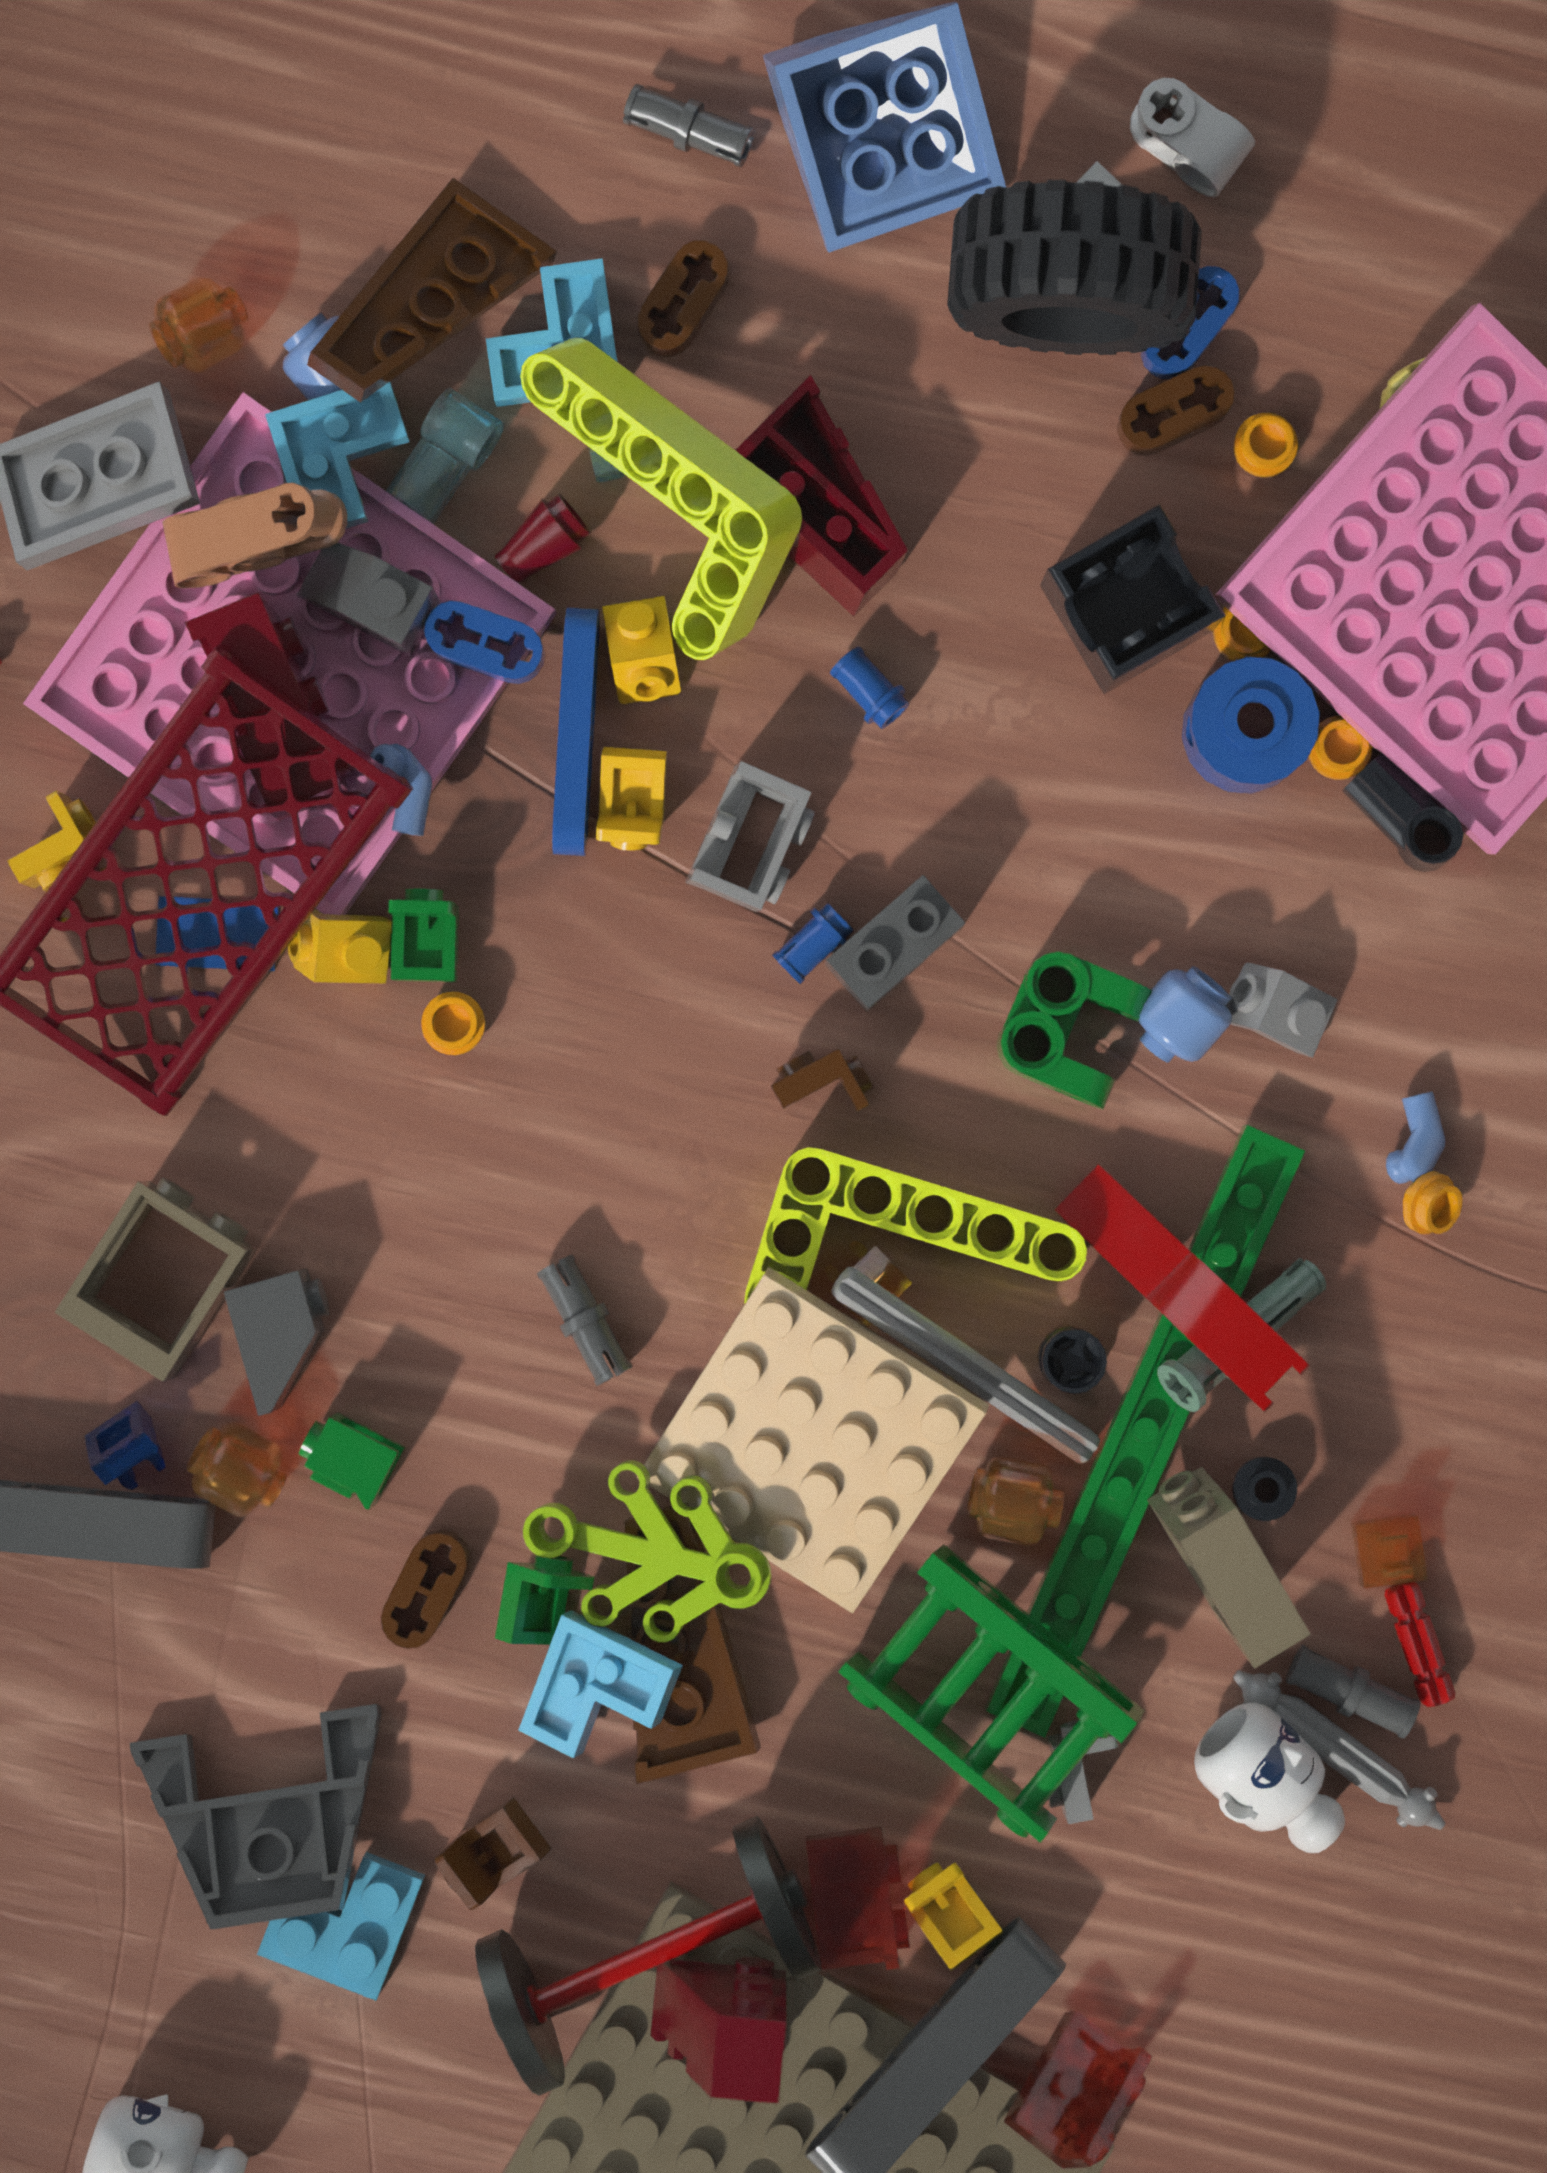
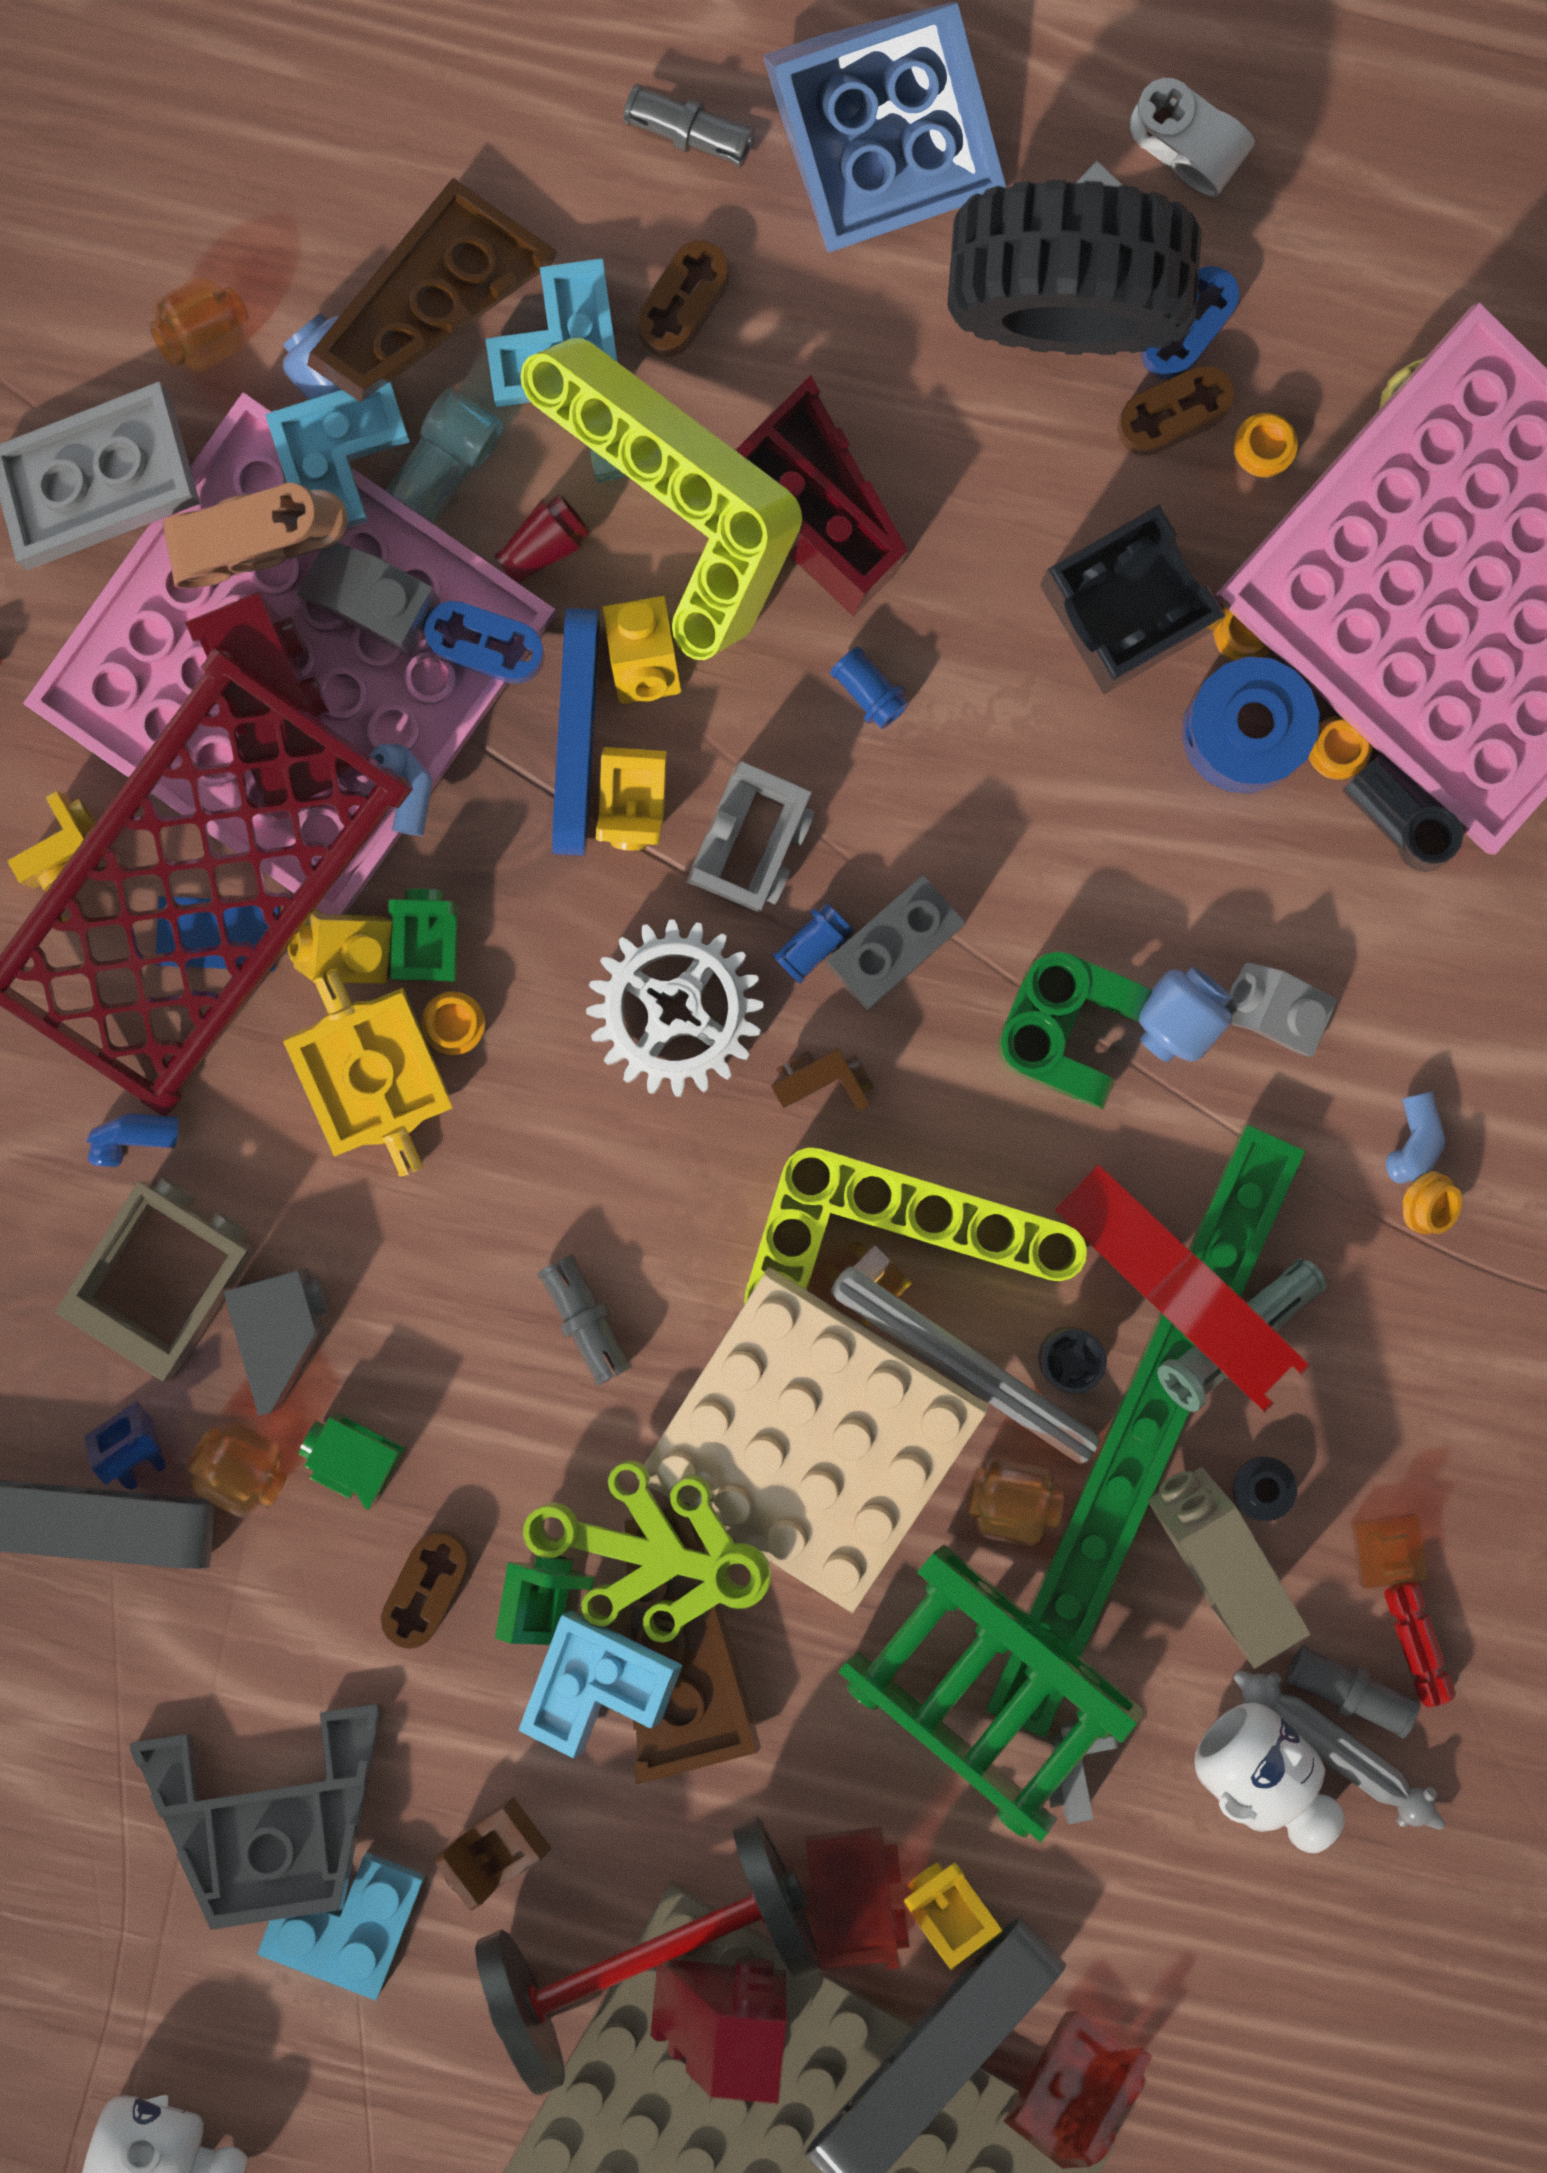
(132, 1130): none -> blue arm
(368, 1072): none -> yellow plate
(630, 978): none -> white gear

